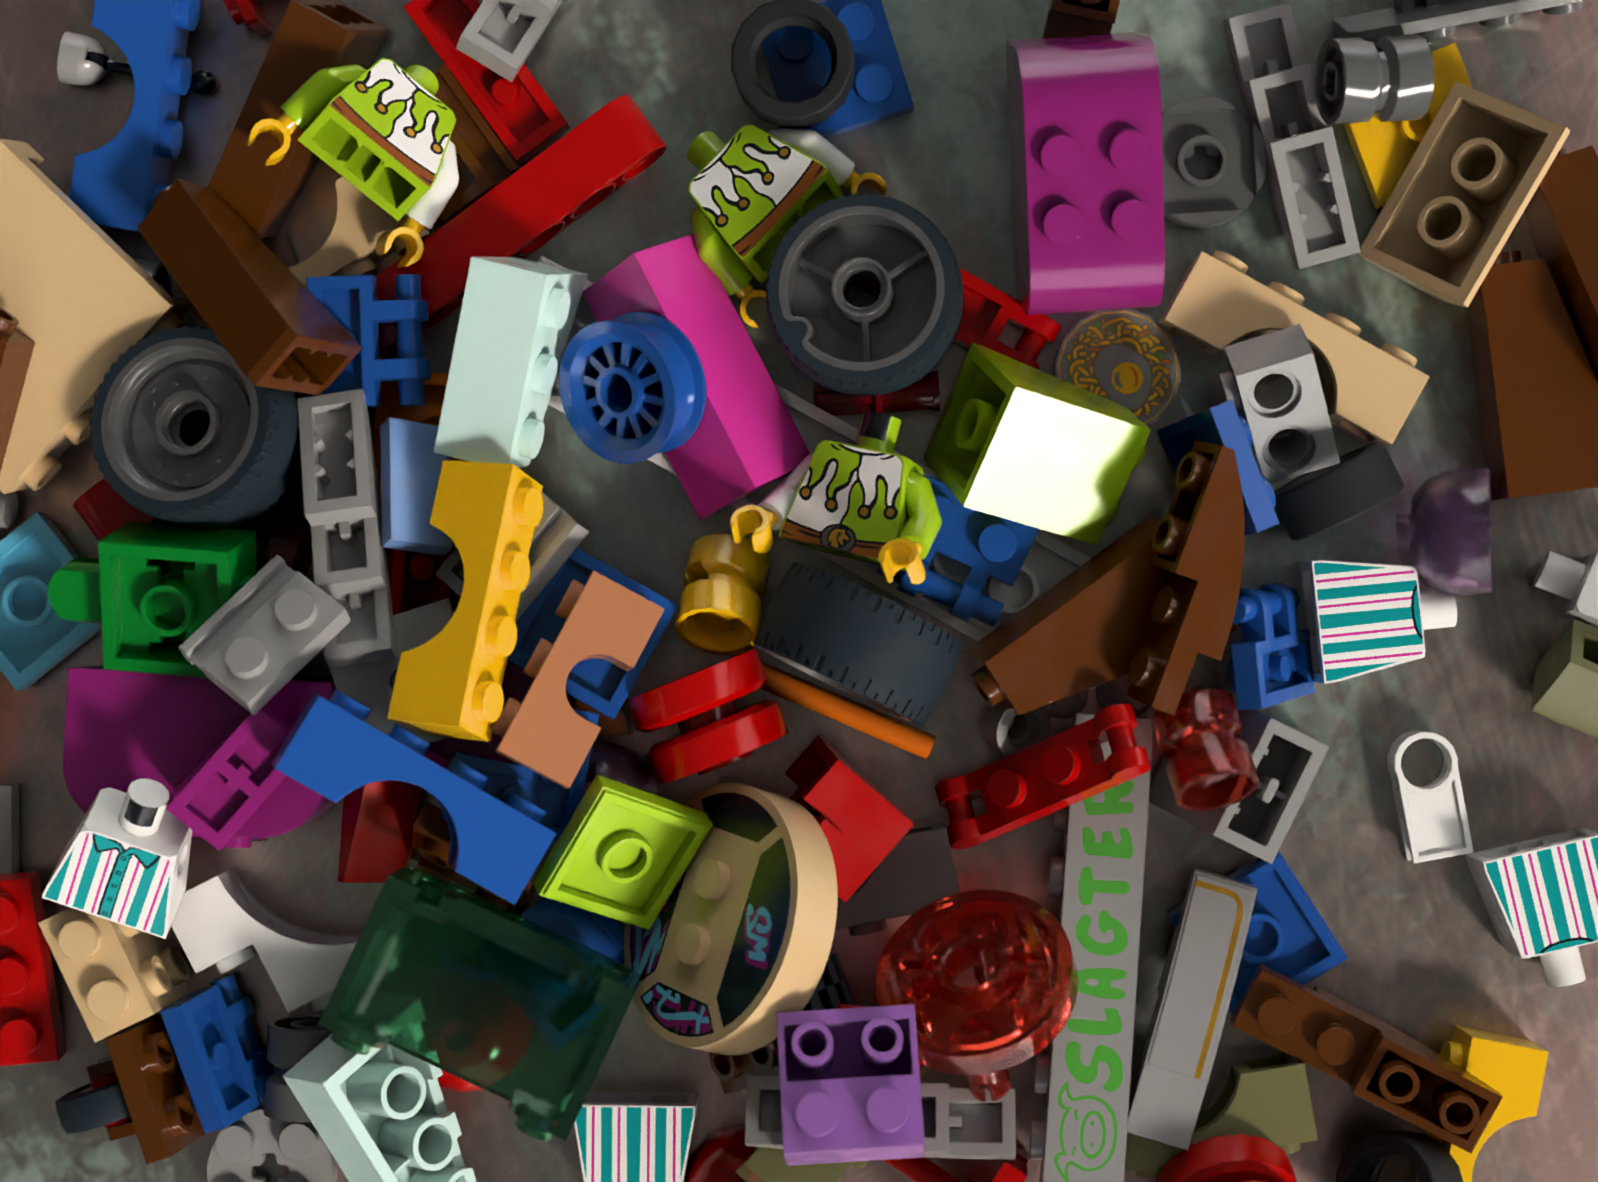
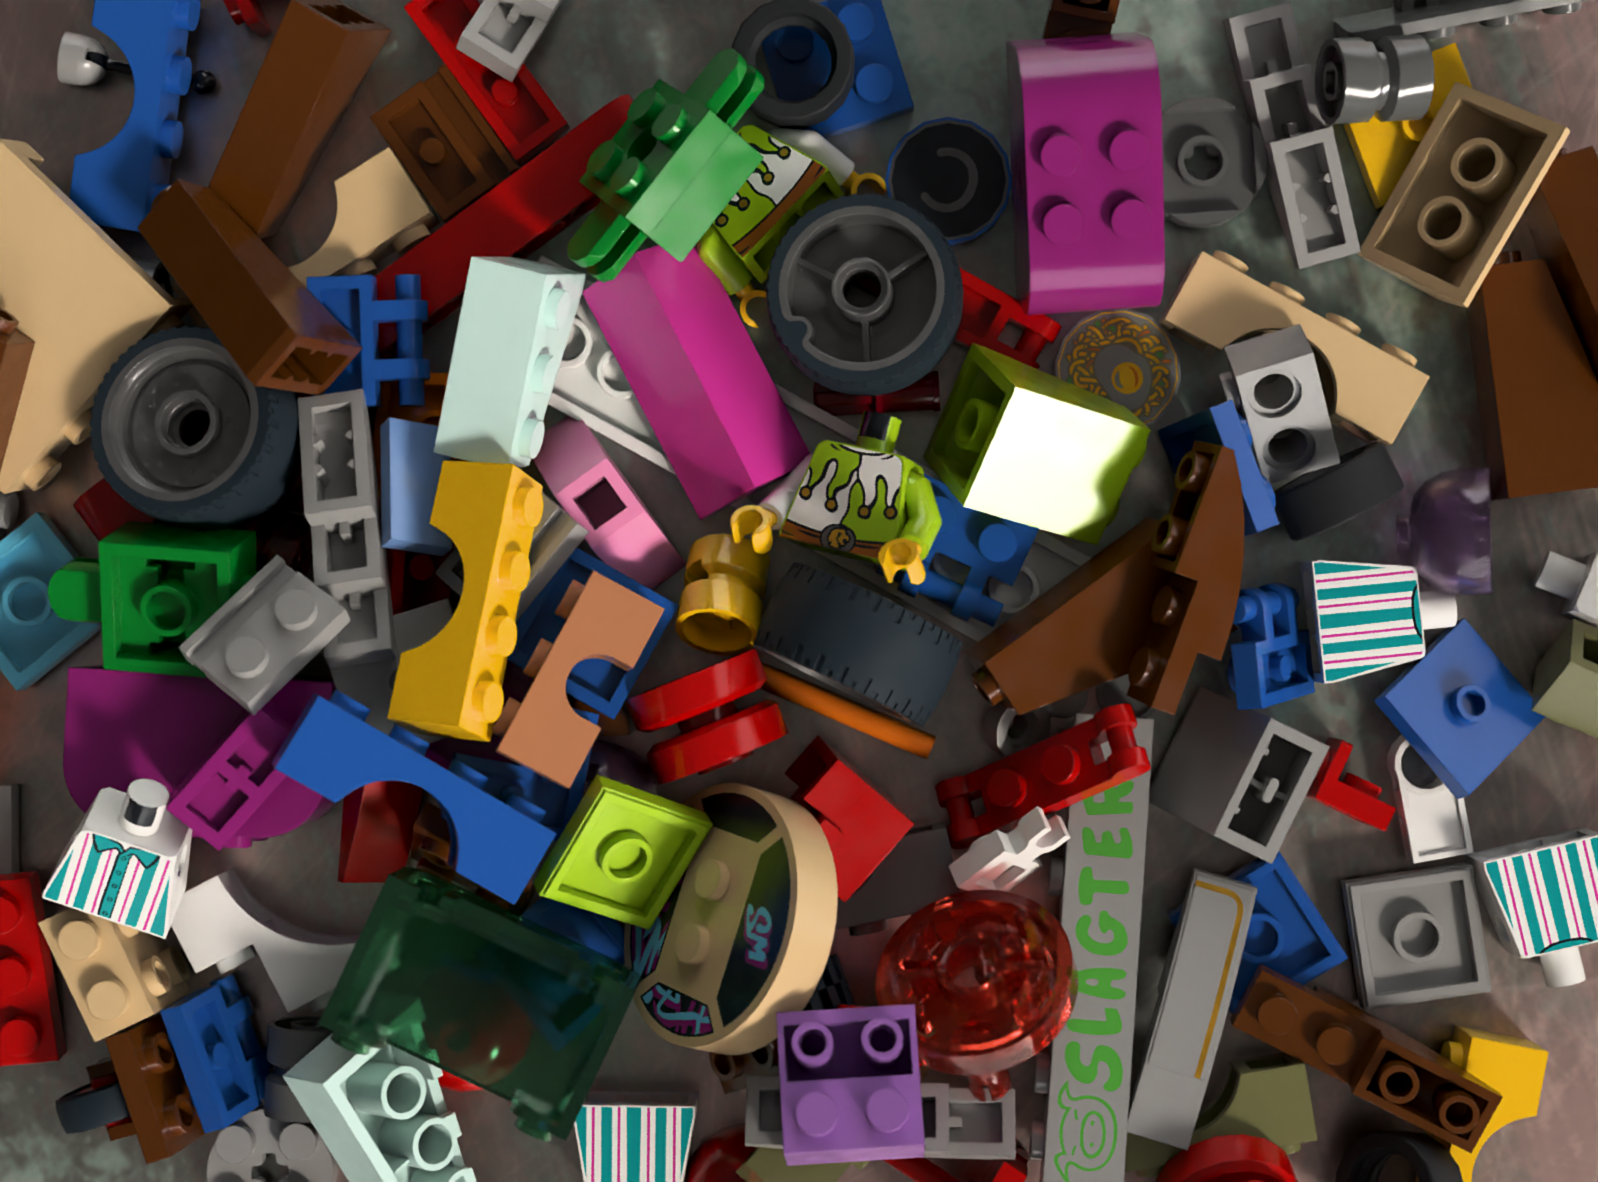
(381, 136): torso -> none
(605, 504): none -> bright pink slope
(632, 387): blue wheel -> none
(669, 167): none -> green brick
(951, 176): none -> black tile
(1005, 859): none -> white plate
(1205, 751): clear red wheel -> none
(1354, 795): none -> red bracket
(1416, 936): none -> light grey plate
(1460, 708): none -> blue plate

